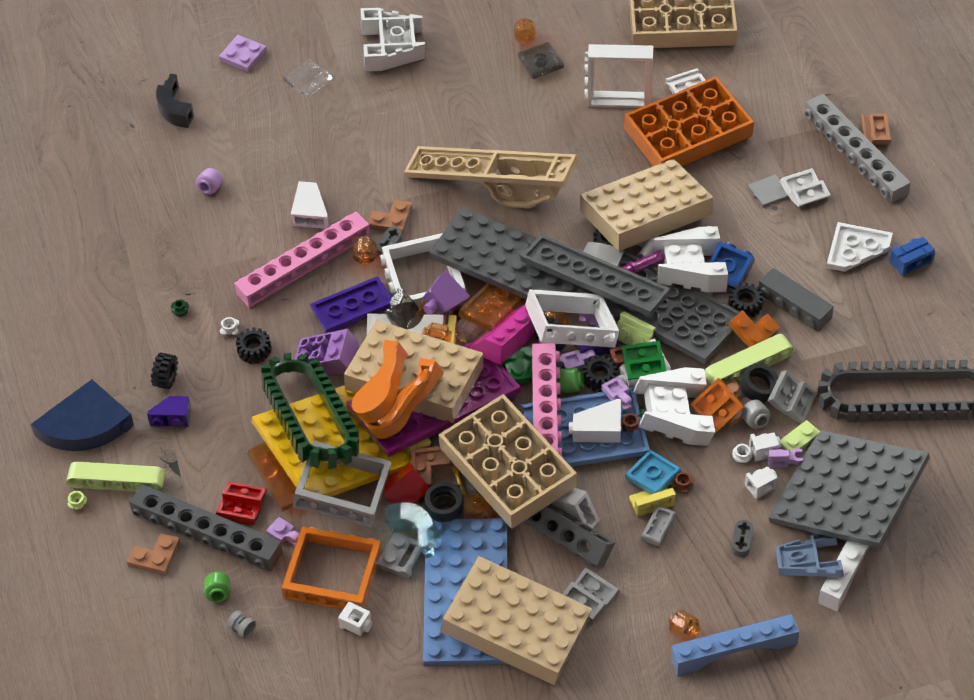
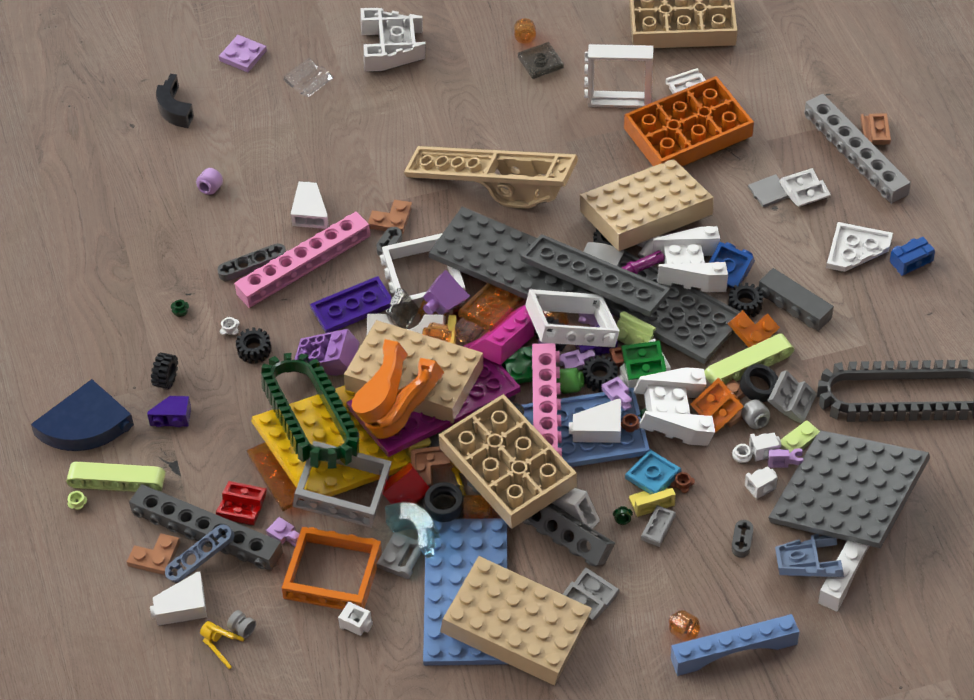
(180, 602): none -> white slope
(197, 550): none -> sand blue beam
(213, 633): none -> yellow plant
(217, 587): bright green head -> none
(250, 259): none -> dark grey beam
(364, 250): clear orange head -> none
(622, 515): none -> dark green plate

